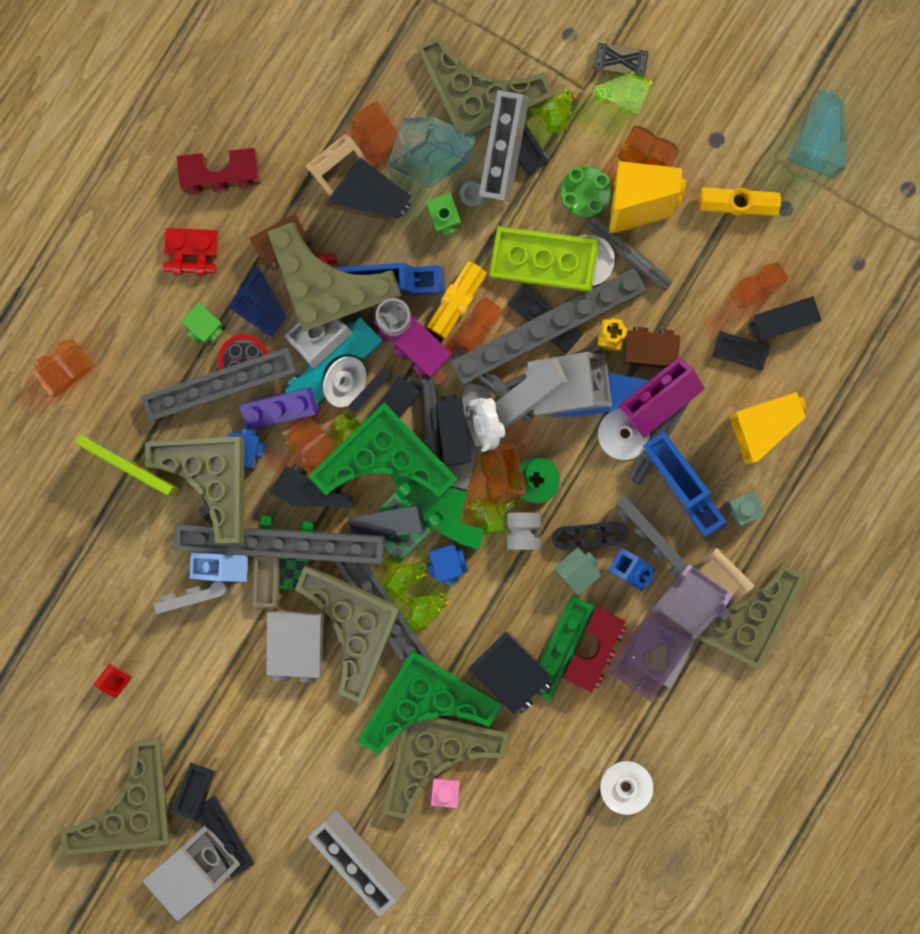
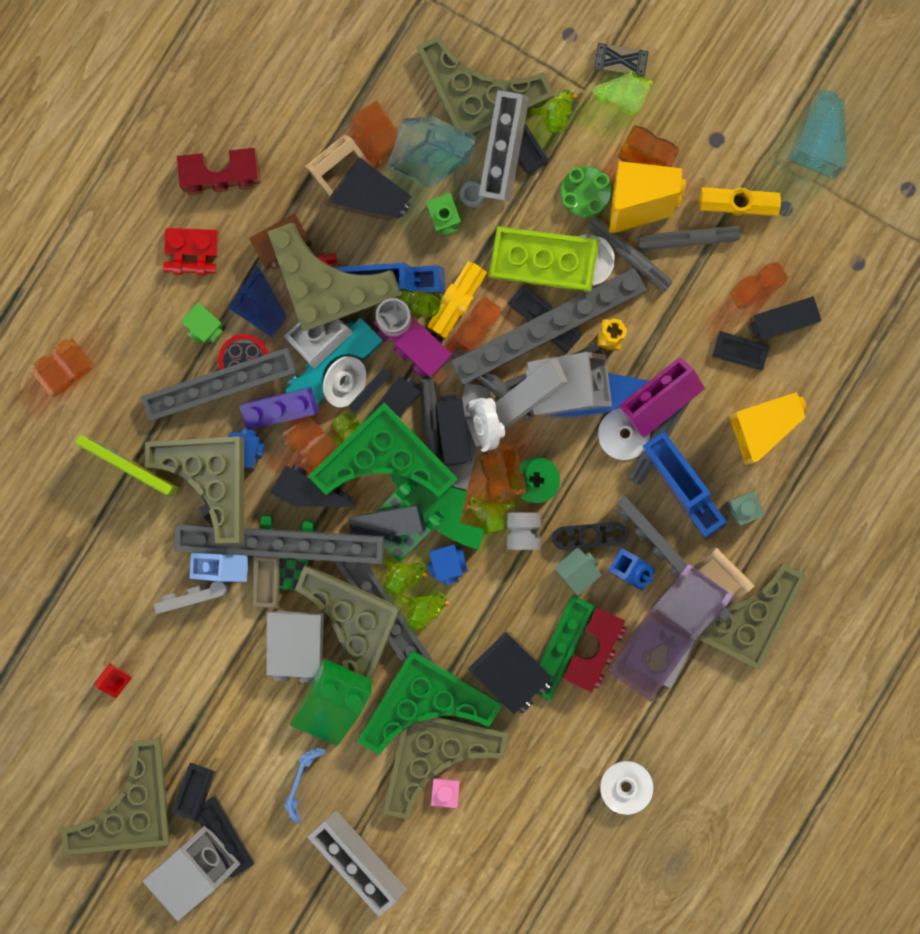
(291, 802): none -> medium blue piece
(332, 702): none -> green slope
(421, 303): none -> clear neon green animal
(651, 349): reddish brown brick -> none
(689, 237): none -> dark grey axle

